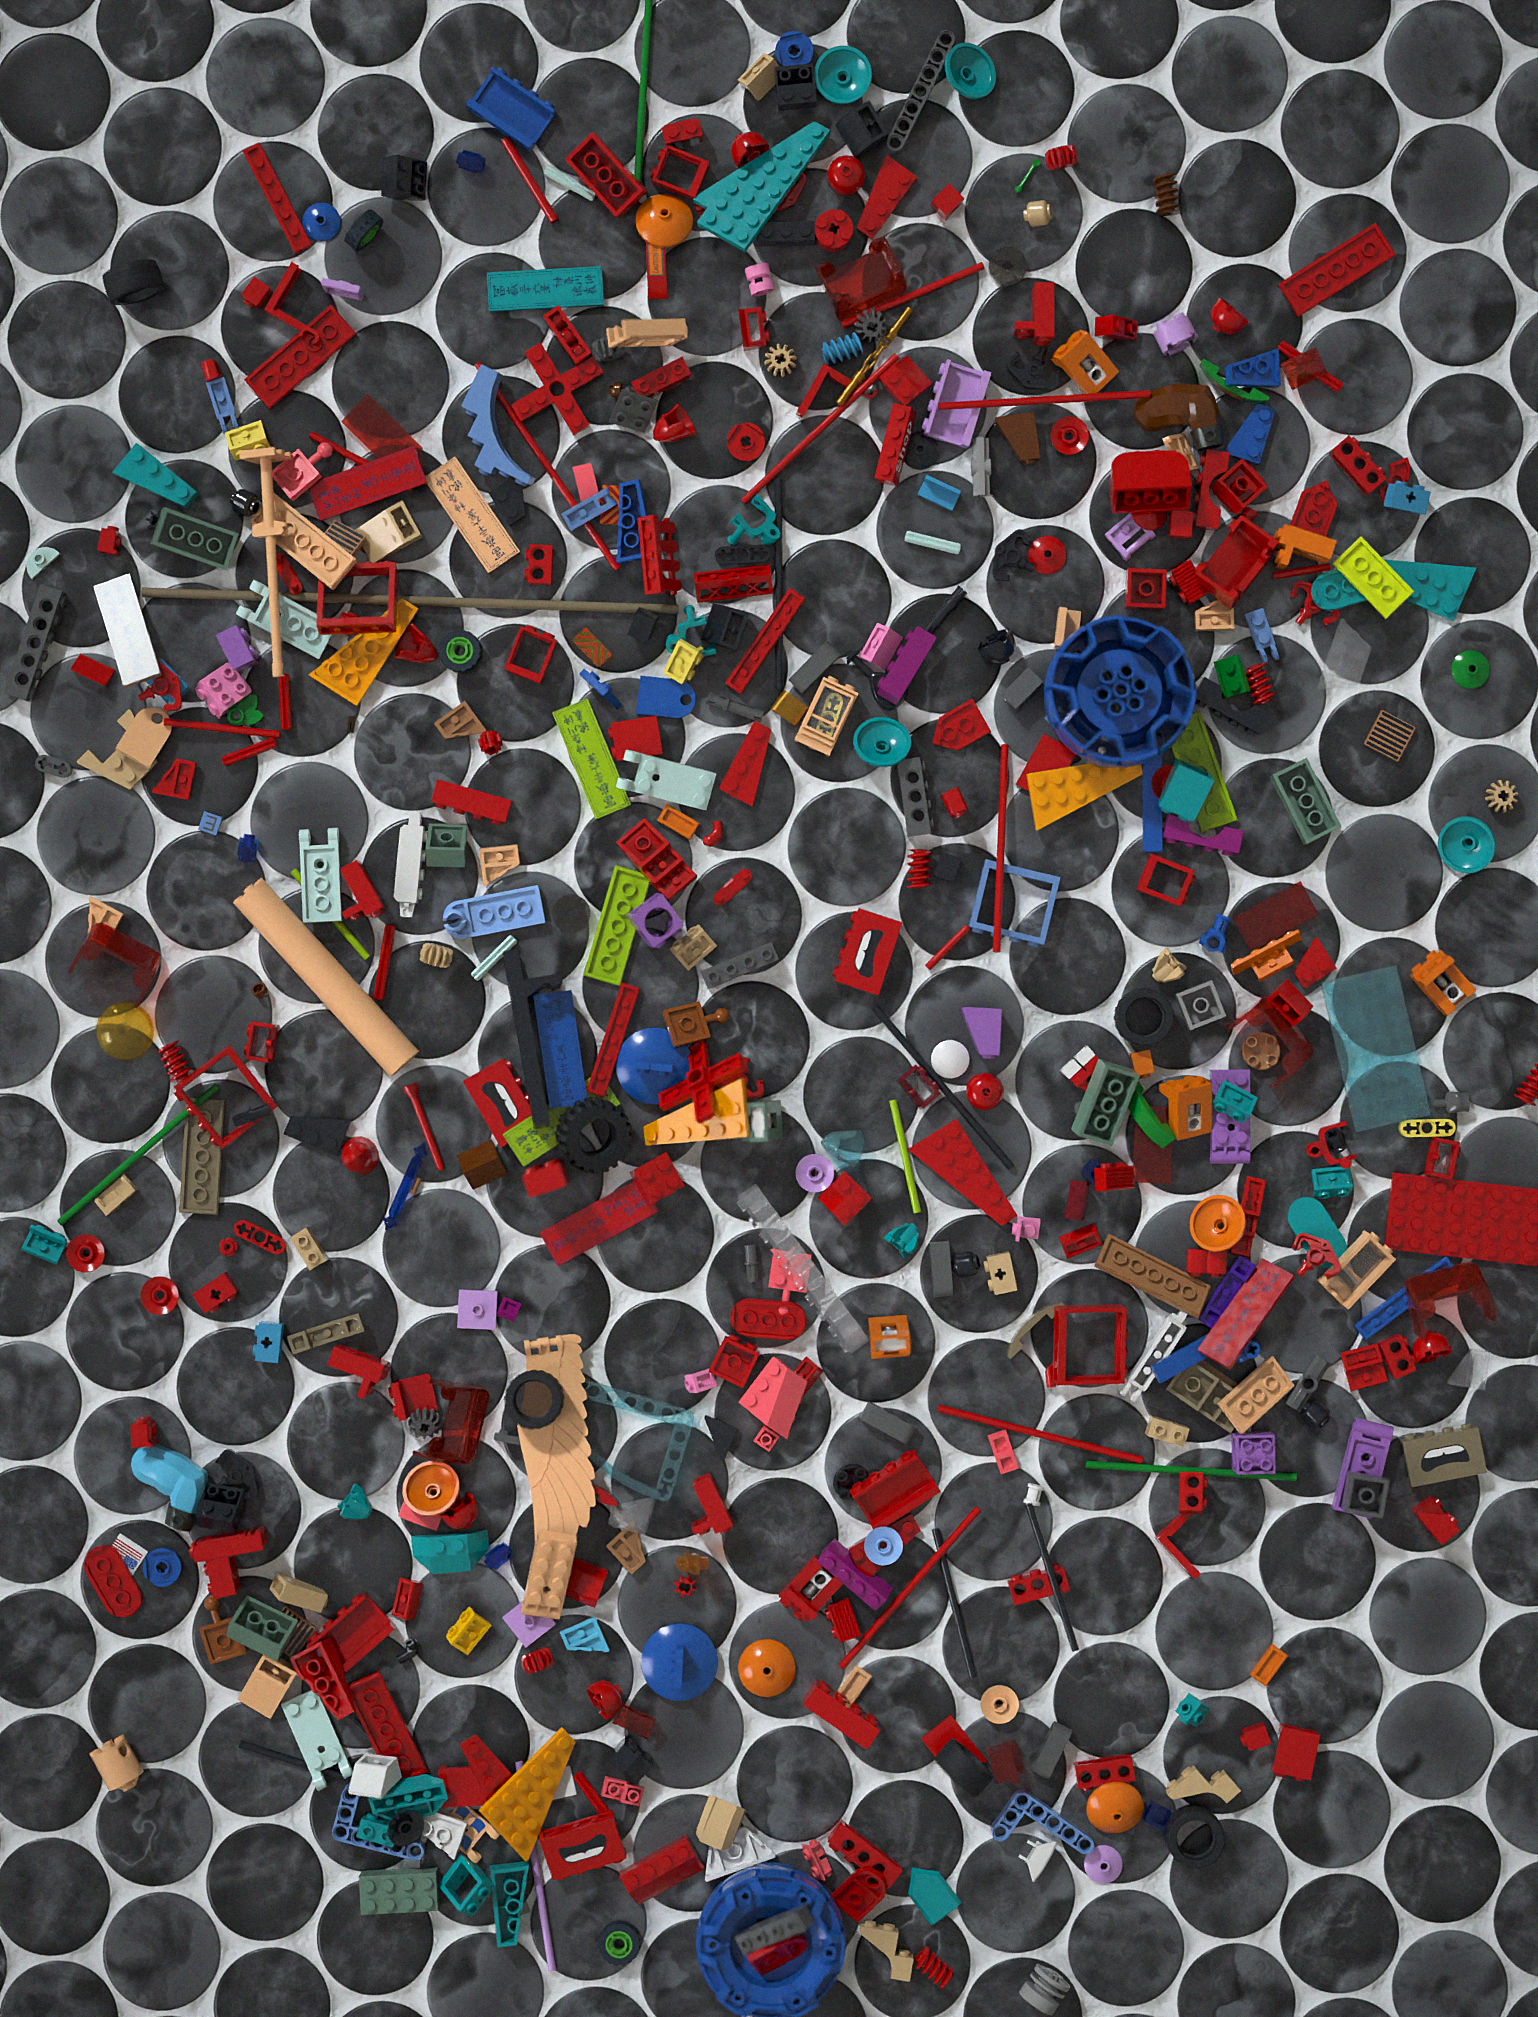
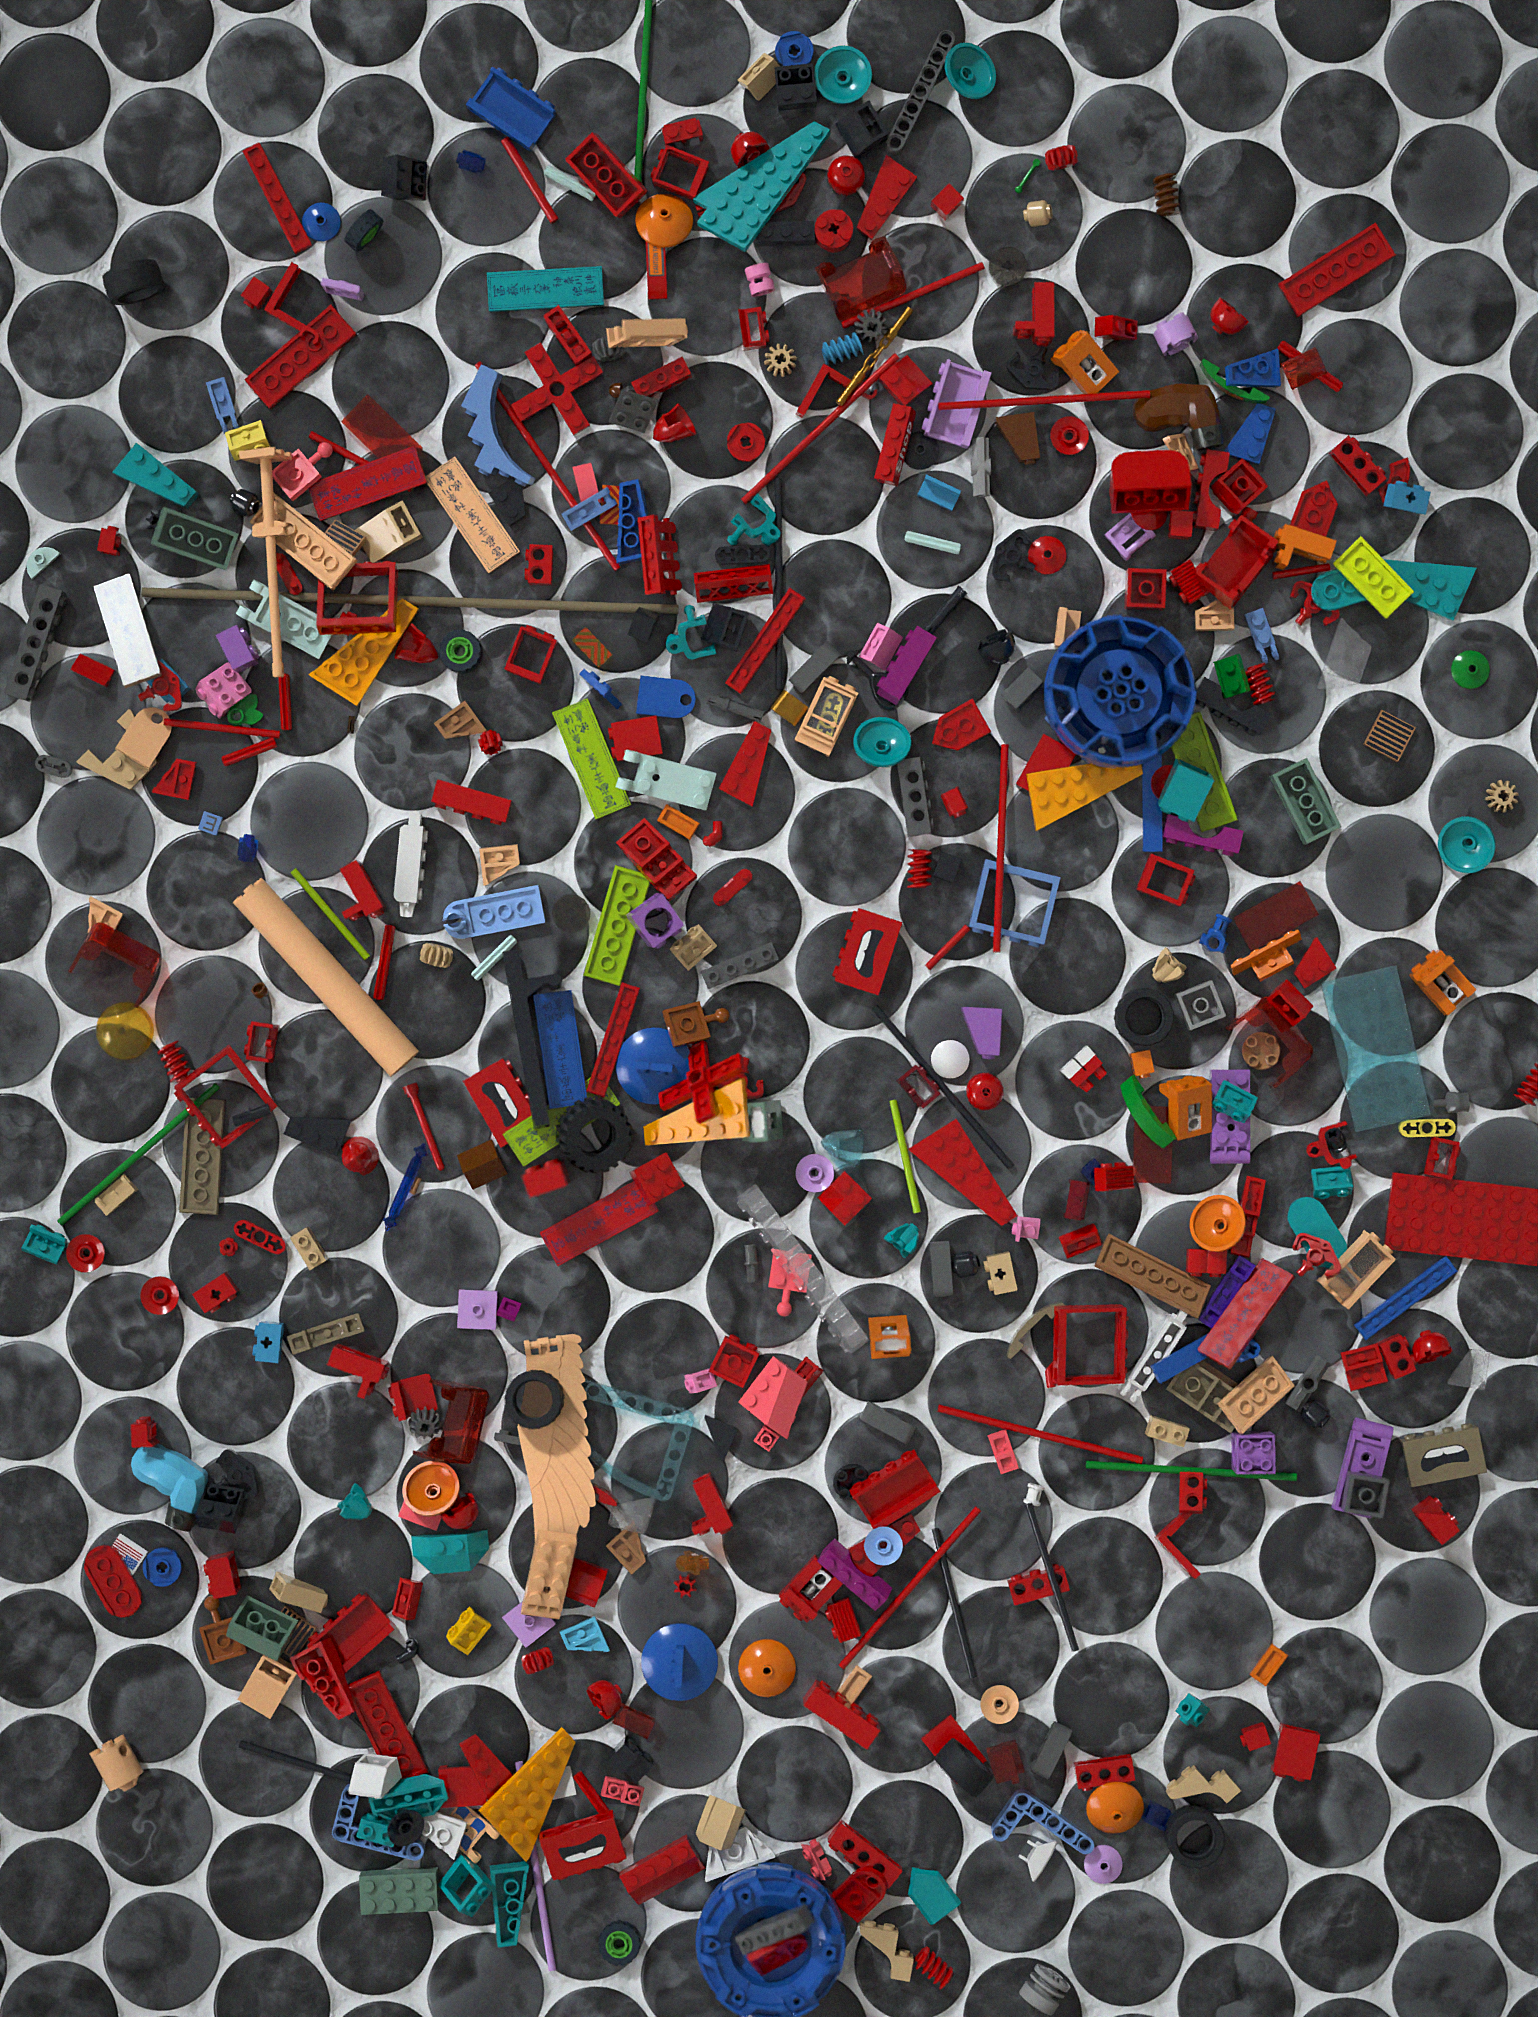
(211, 370): red brick -> none
(228, 1544): red door -> none
(312, 1729): light aqua hinge -> none
(320, 885): light aqua hinge -> none
(446, 845): sand green slope -> none
(498, 1556): clear blue brick -> none
(683, 661): light yellow bracket -> none
(762, 1319): red tile -> none
(1105, 1102): sand green brick -> none
(1445, 1283): clear red windscreen -> none

